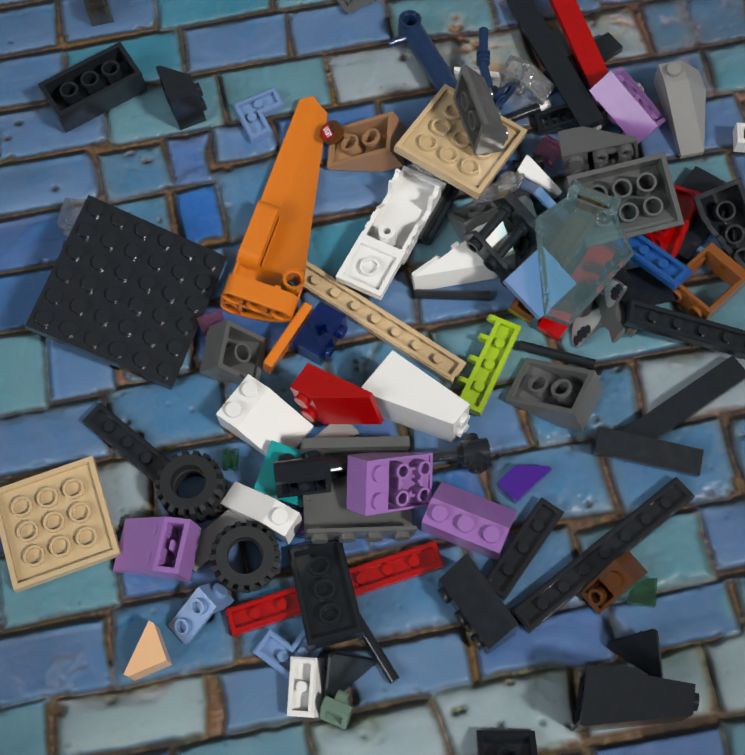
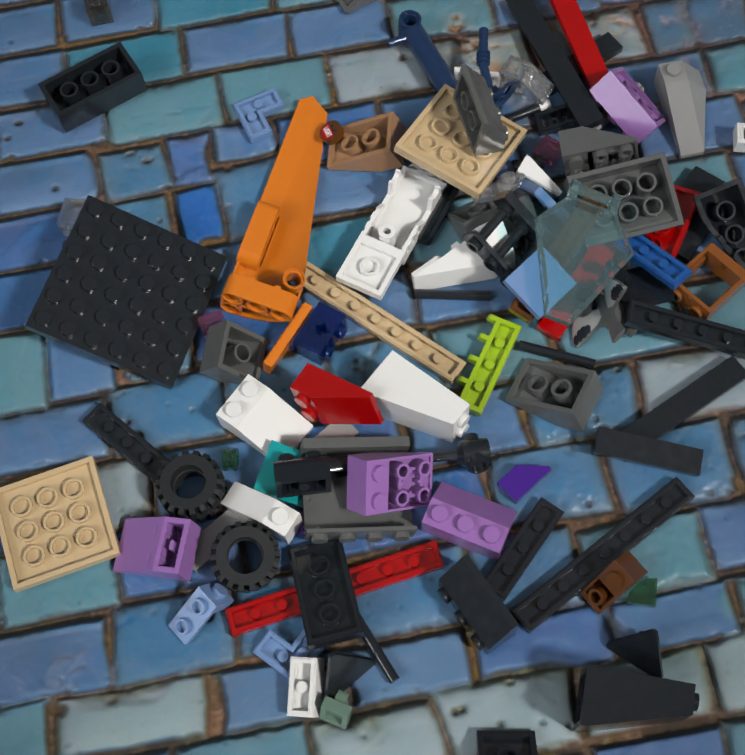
(149, 654): light nougat slope -> none
(182, 96): black slope -> none

